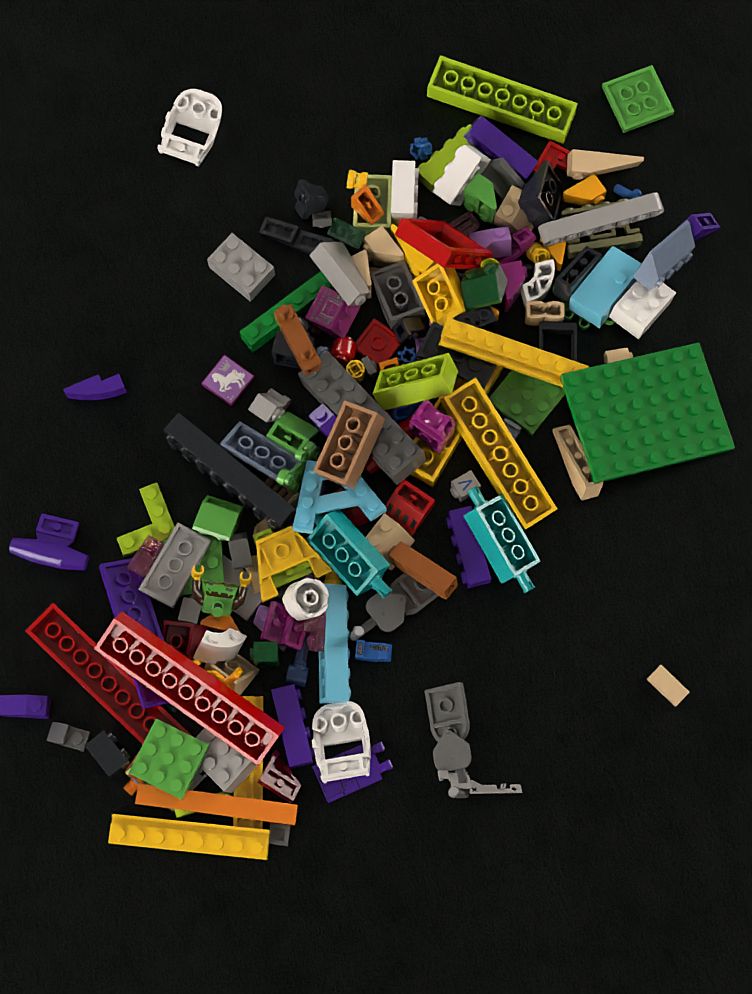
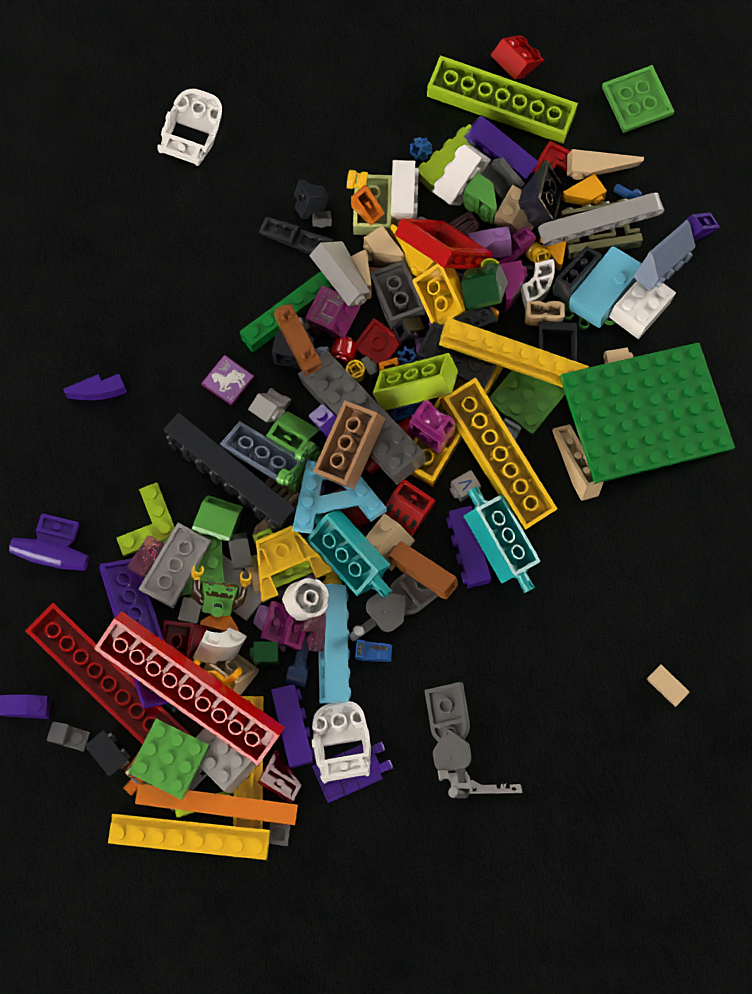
(241, 267): light grey brick -> none
(346, 233): clear green plate -> none
(517, 56): none -> red slope

